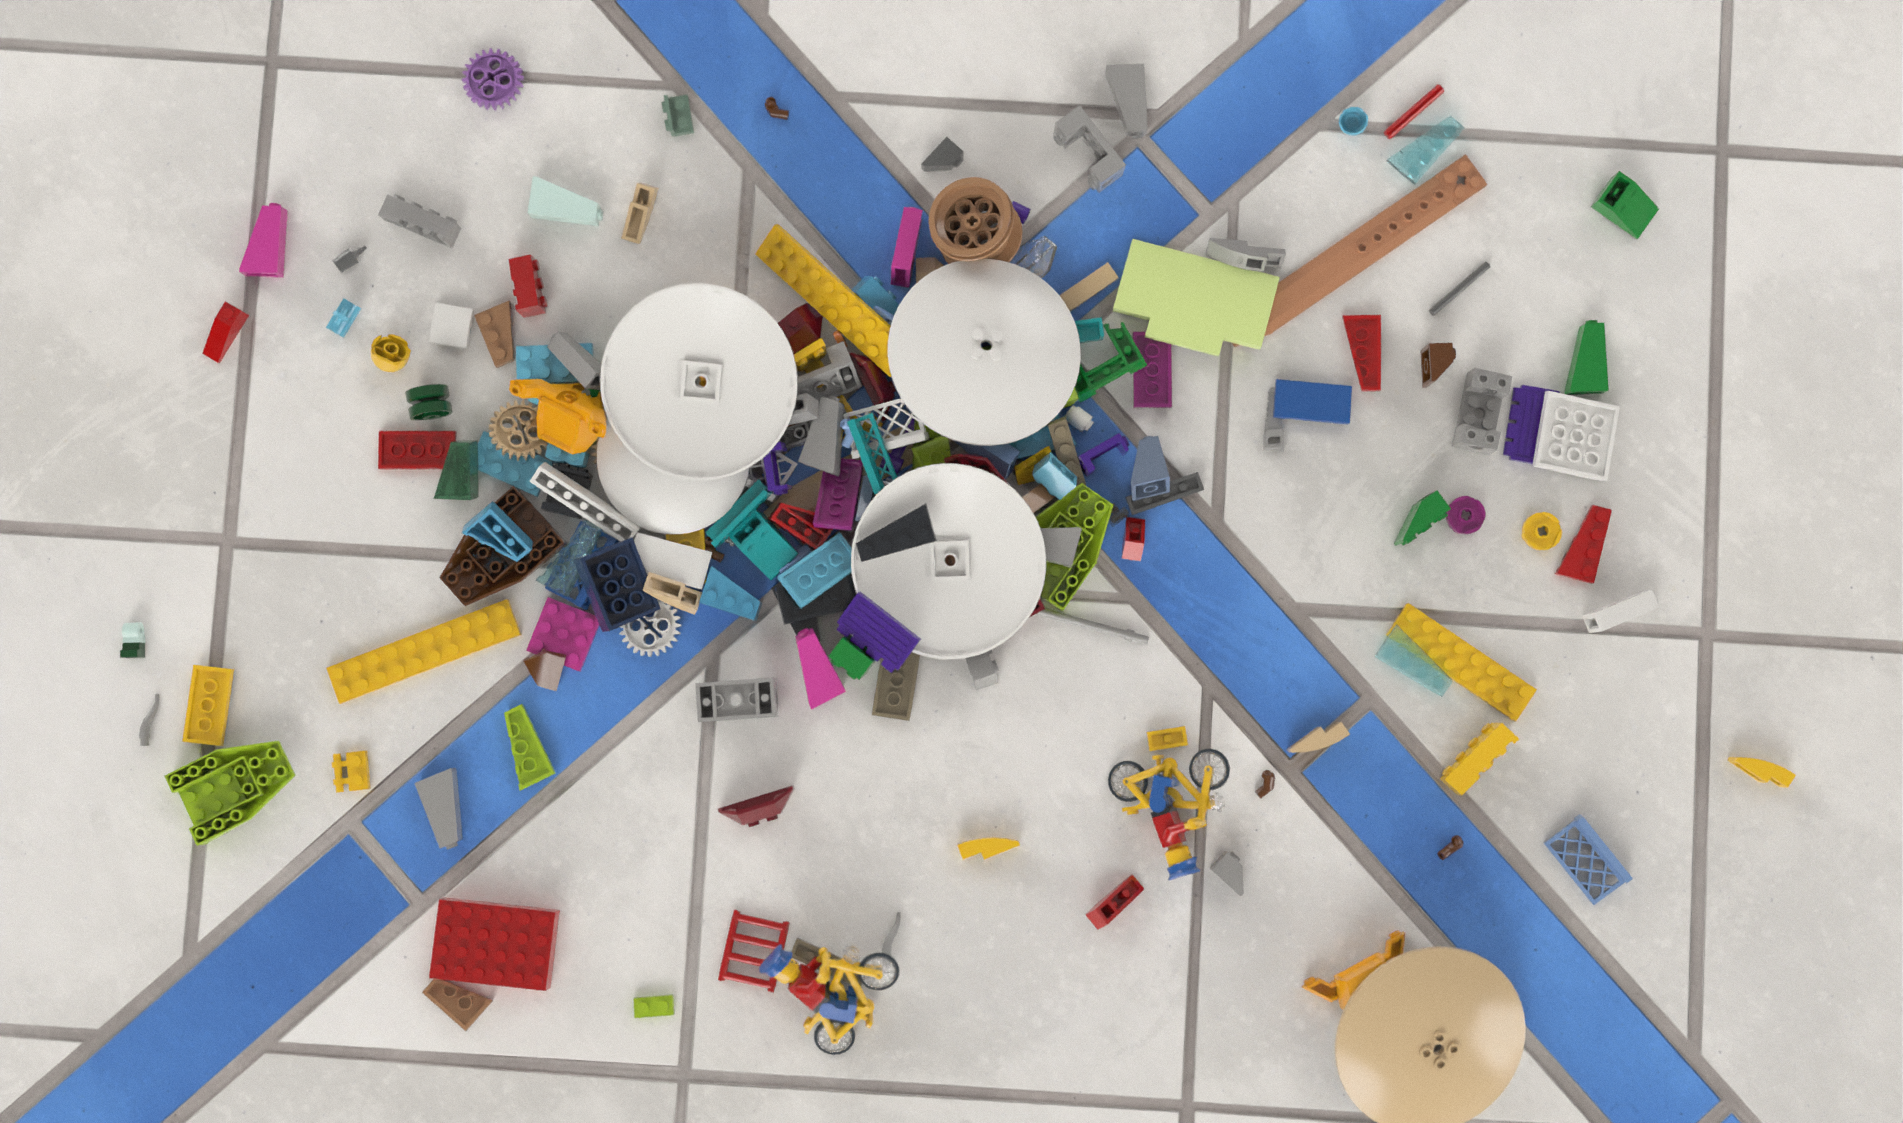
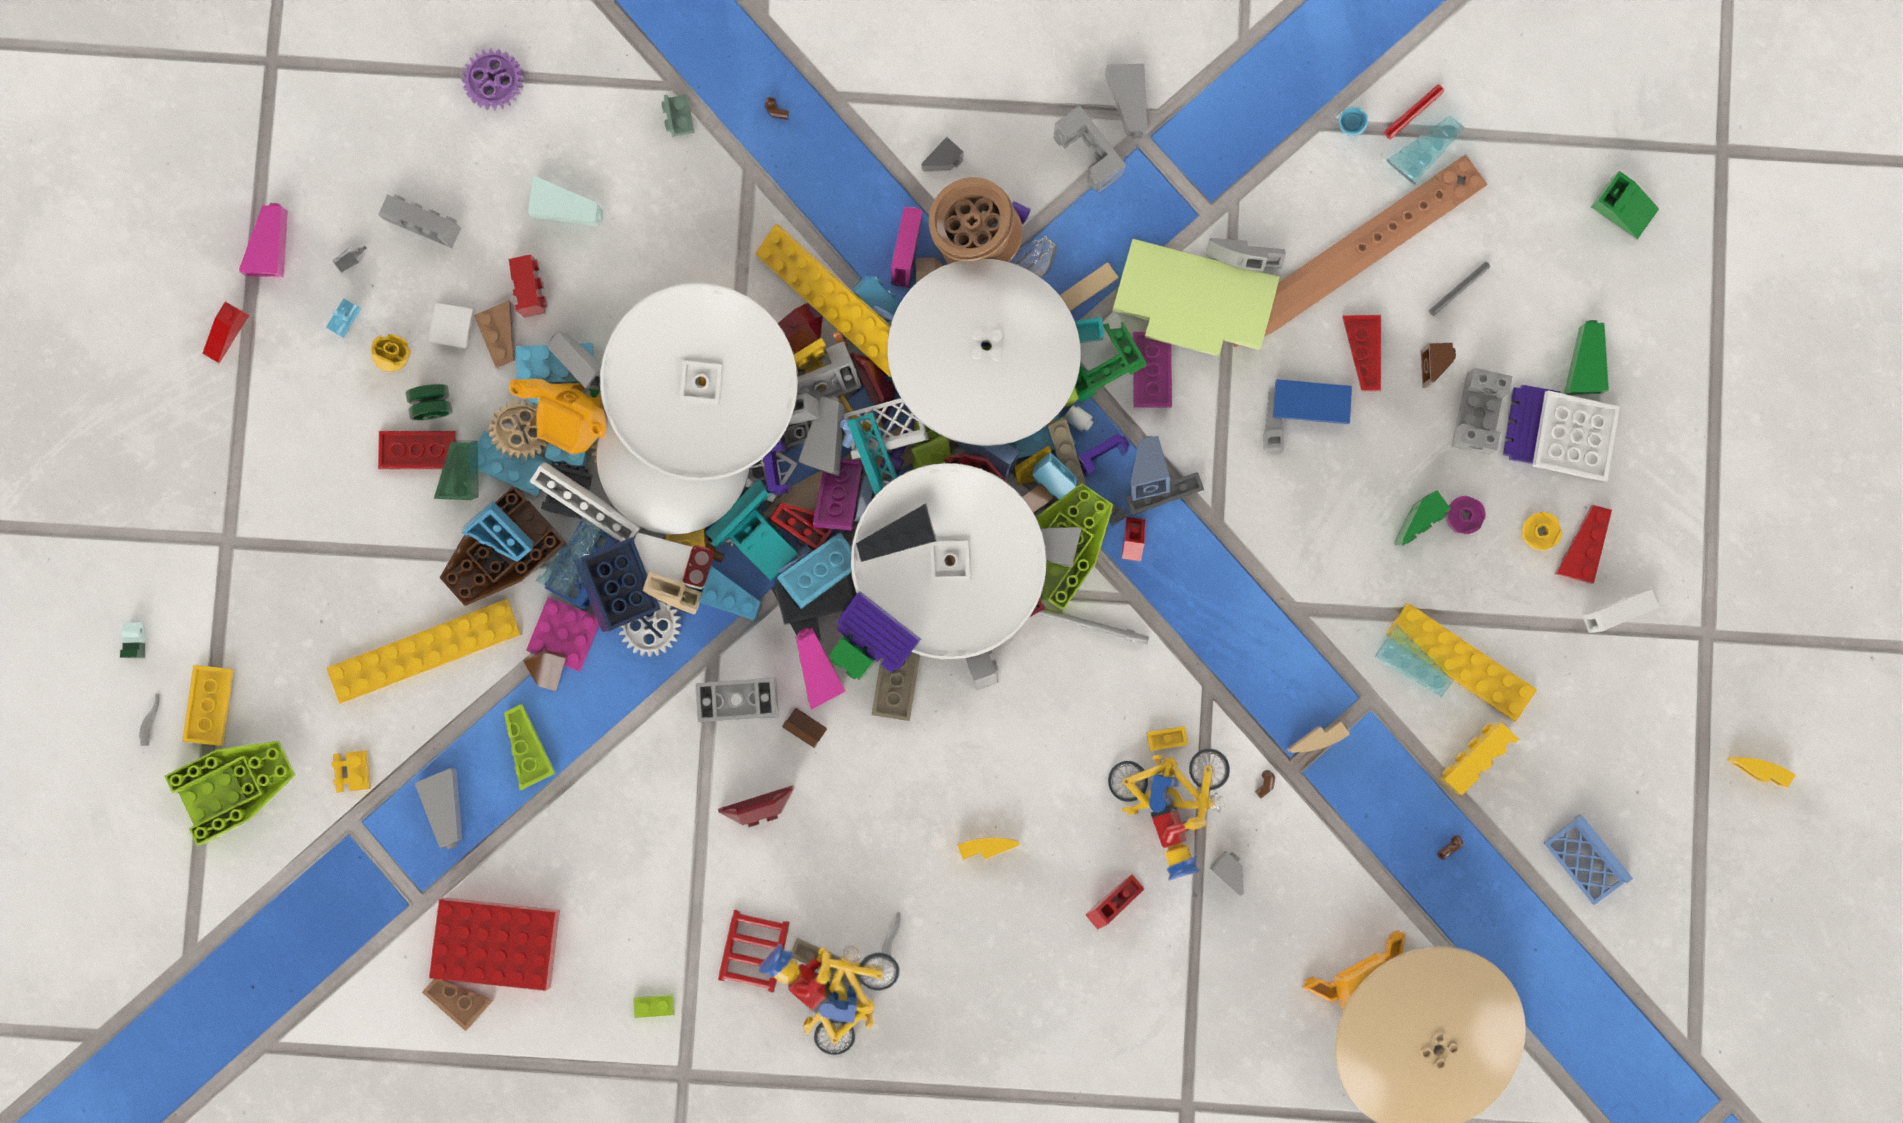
(639, 212): tan slope -> none
(703, 568): none -> red piece
(804, 727): none -> reddish brown panel

